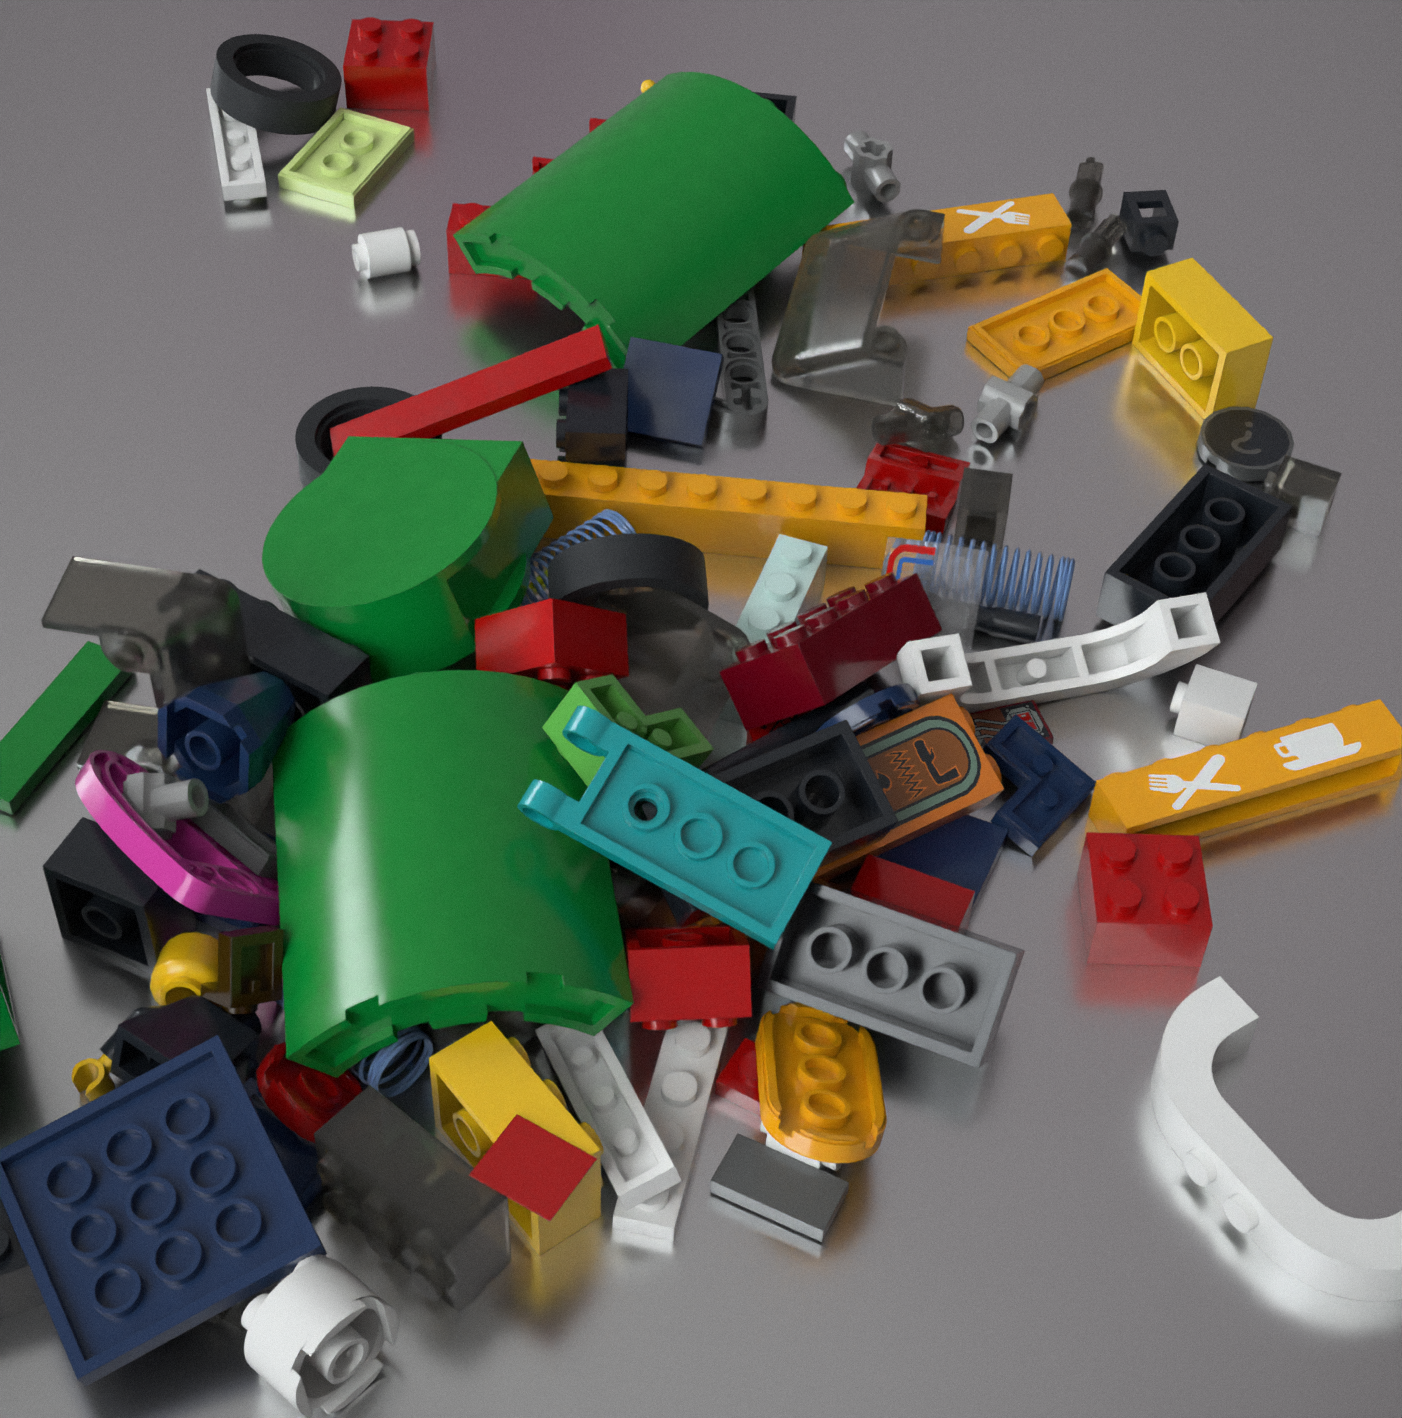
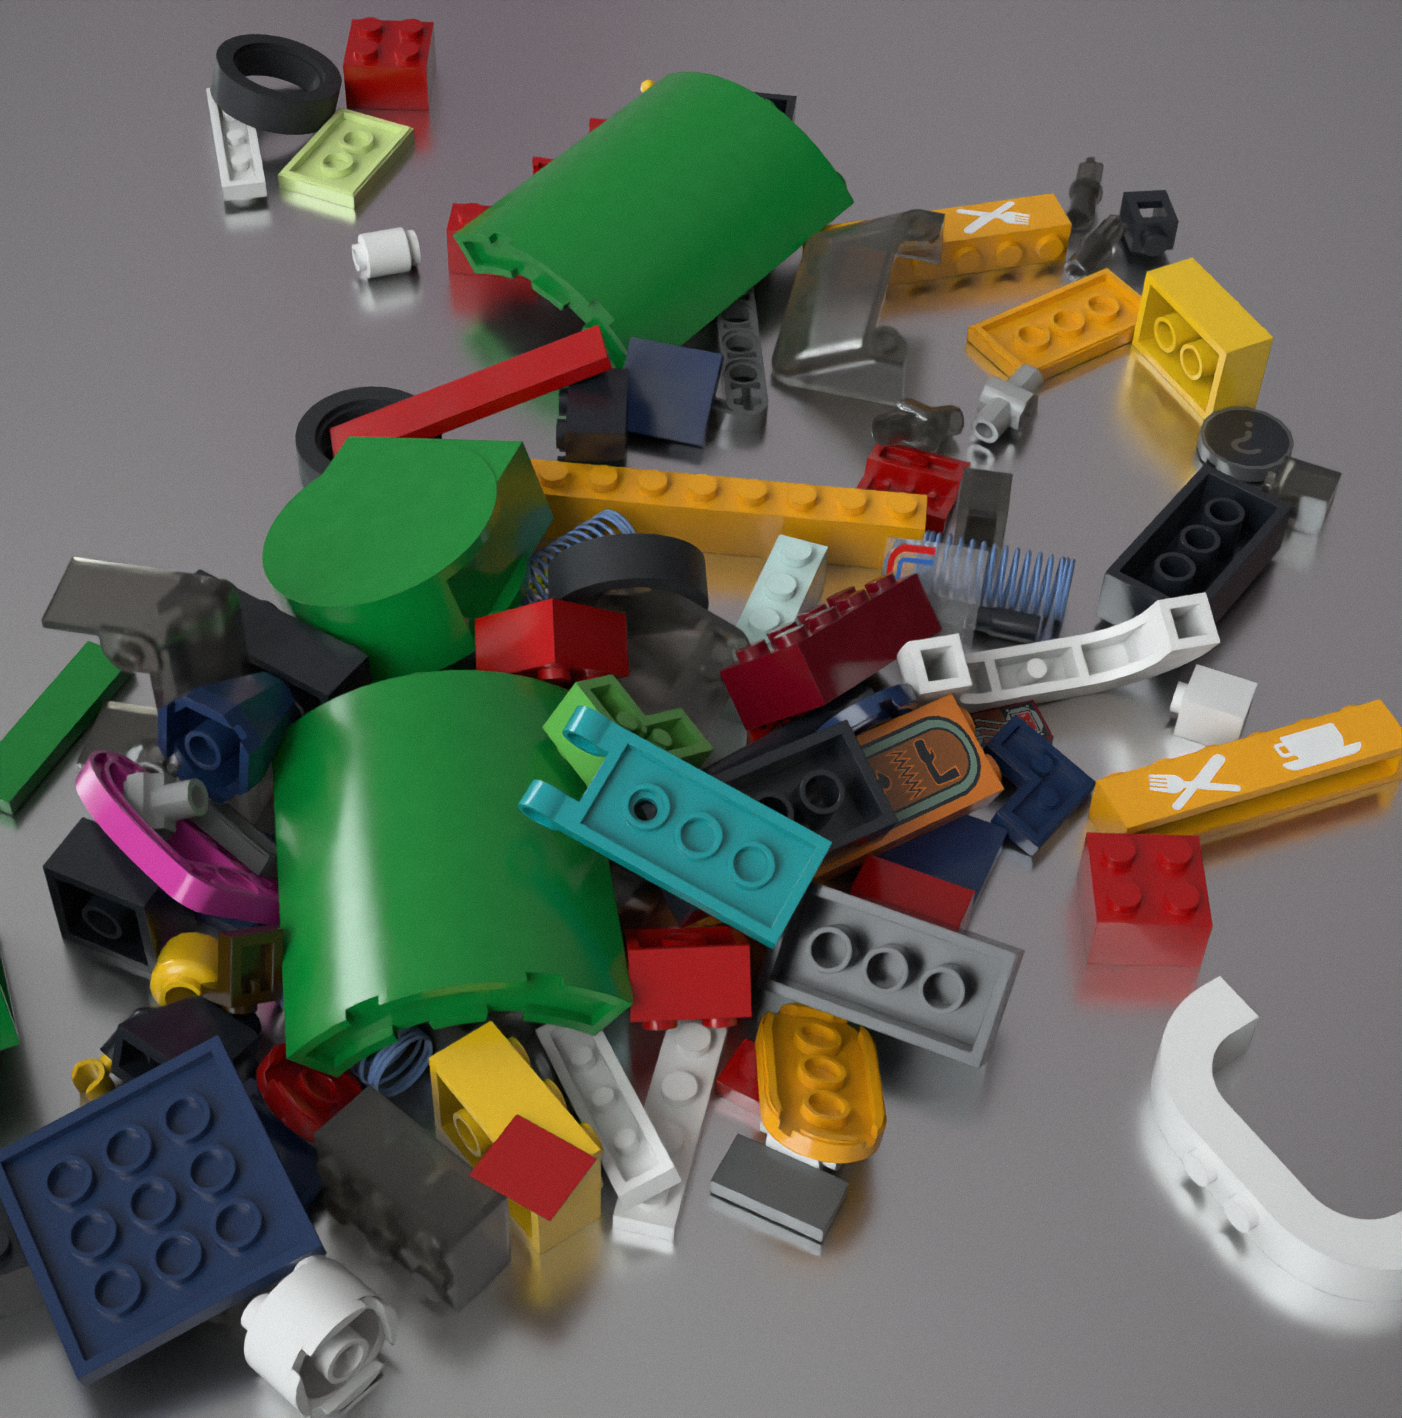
(872, 166): light grey axle -> none

